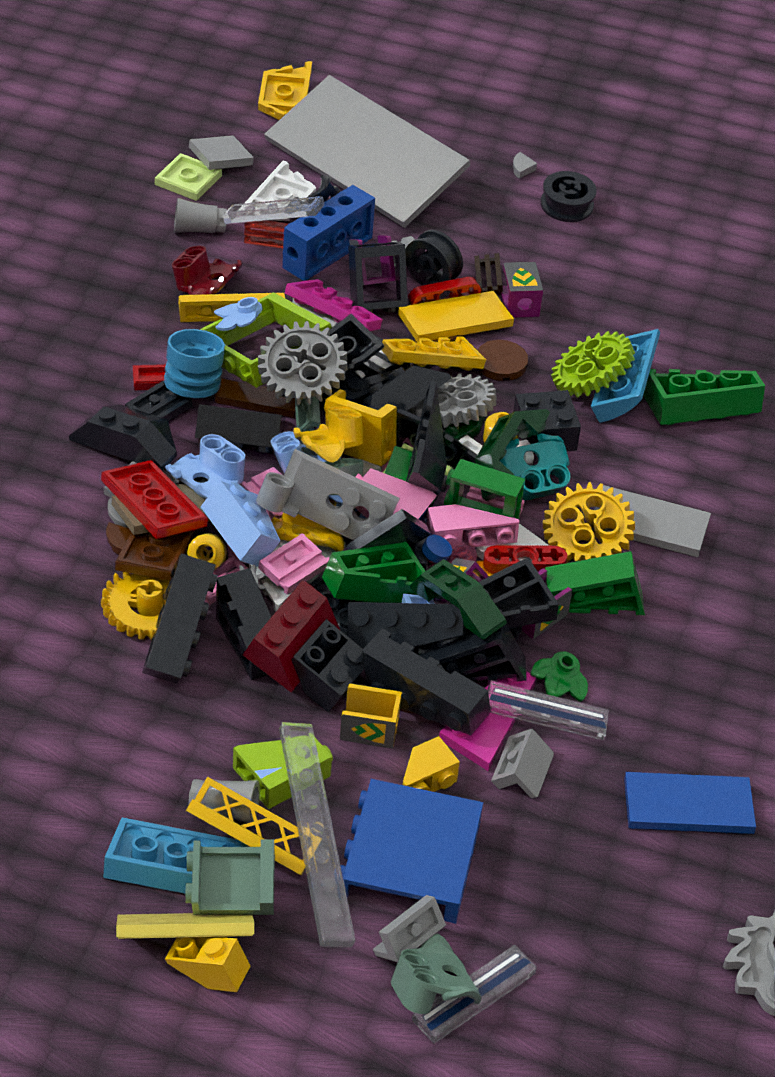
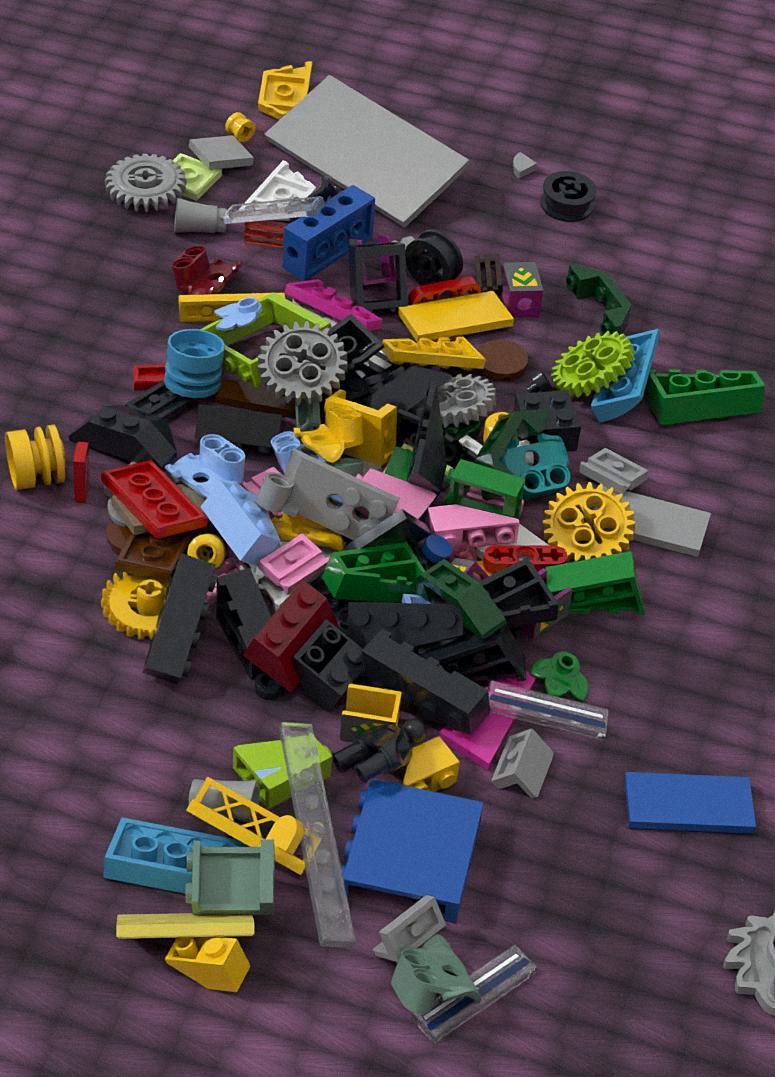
(35, 457): none -> yellow wheel
(81, 472): none -> red tile
(142, 186): none -> light grey gear
(240, 127): none -> yellow wheel
(267, 687): none -> black tile
(287, 833): none -> yellow tile
(381, 748): none -> black connector
(540, 382): none -> black tile
(590, 282): none -> dark green slope
(613, 471): none -> light grey plate

